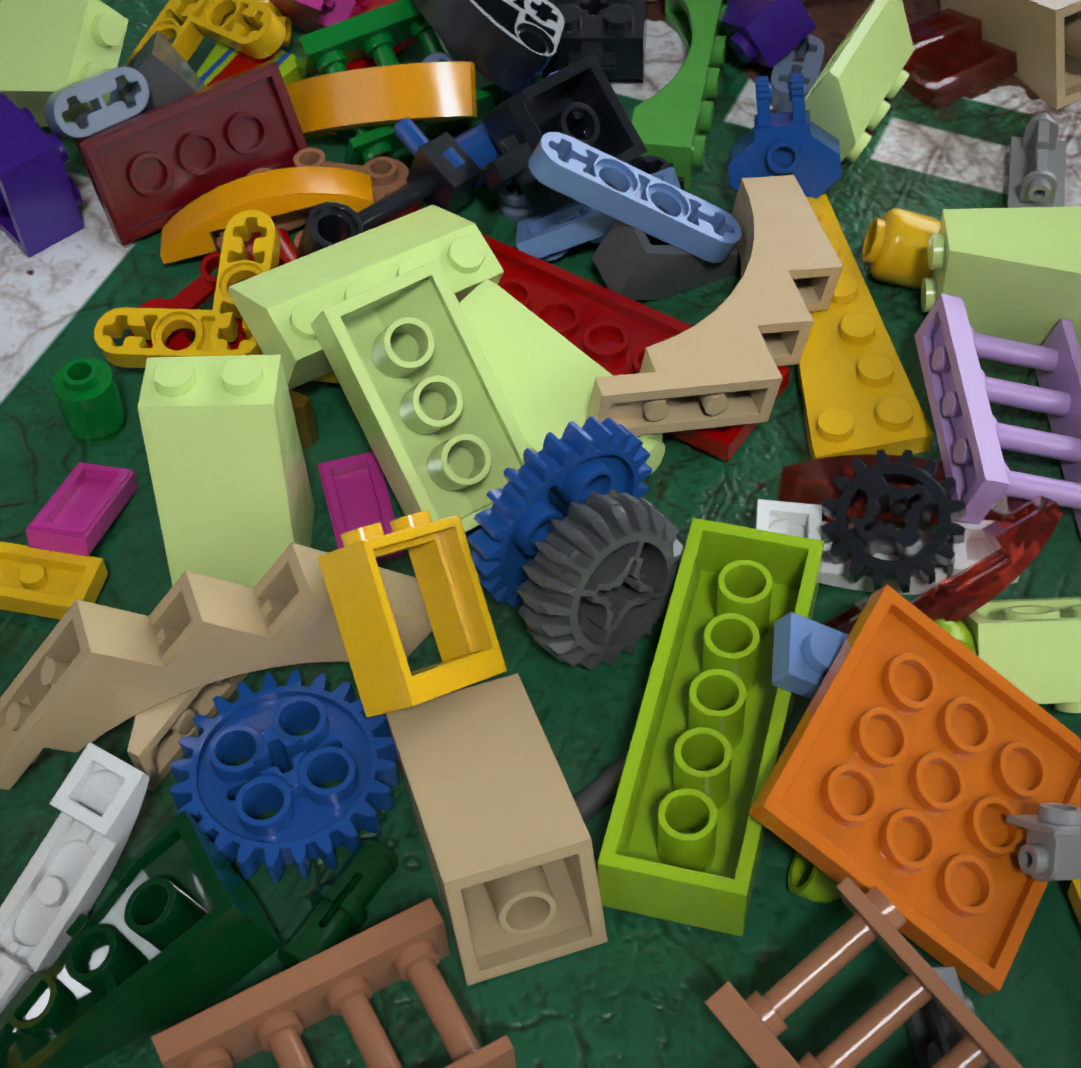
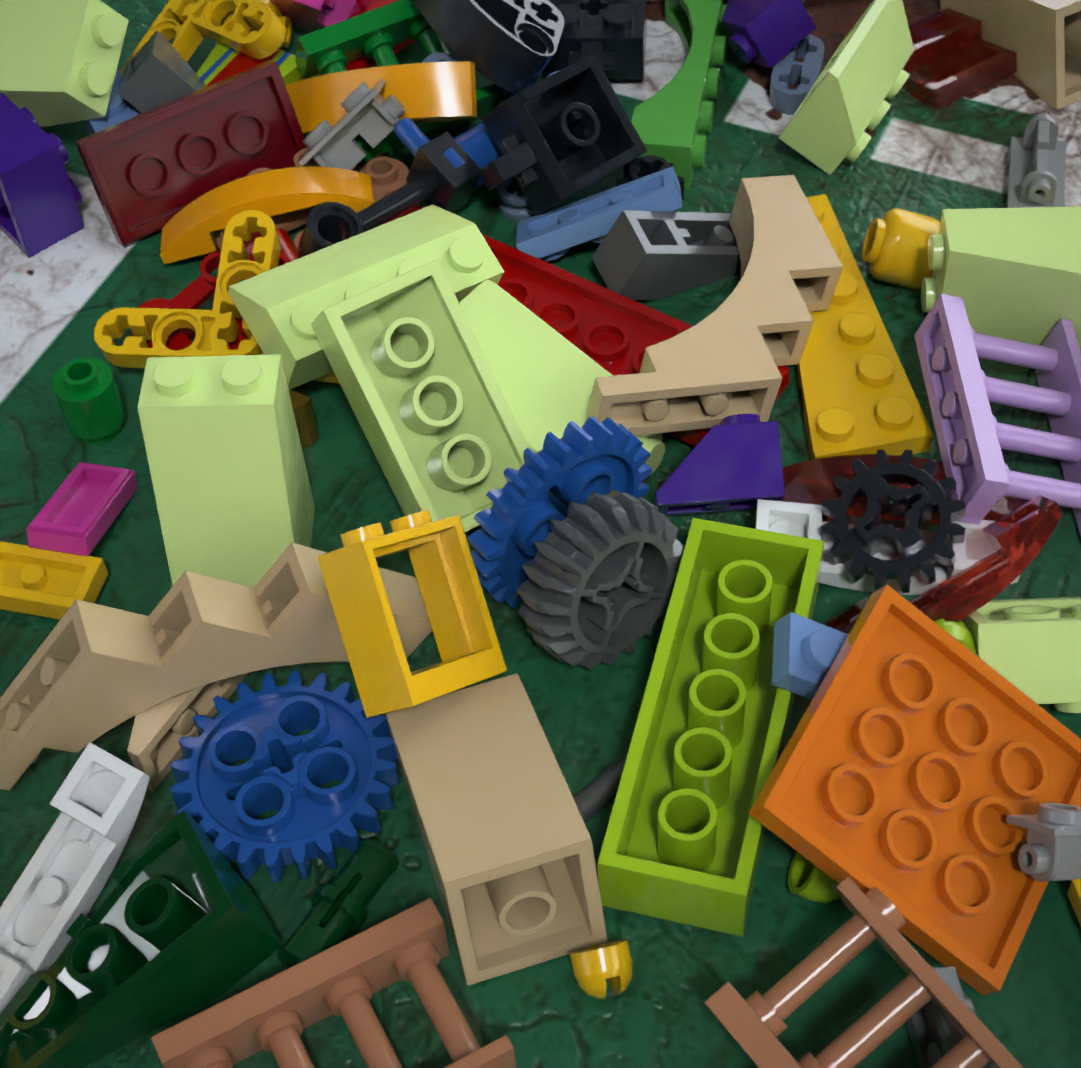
(92, 90): sand blue beam -> none
(356, 496): dark pink tile -> none
(365, 115): none -> light grey hinge
(582, 173): medium blue beam -> none
(603, 962): none -> yellow hinge
(727, 470): none -> dark purple slope
(786, 144): blue hinge -> none

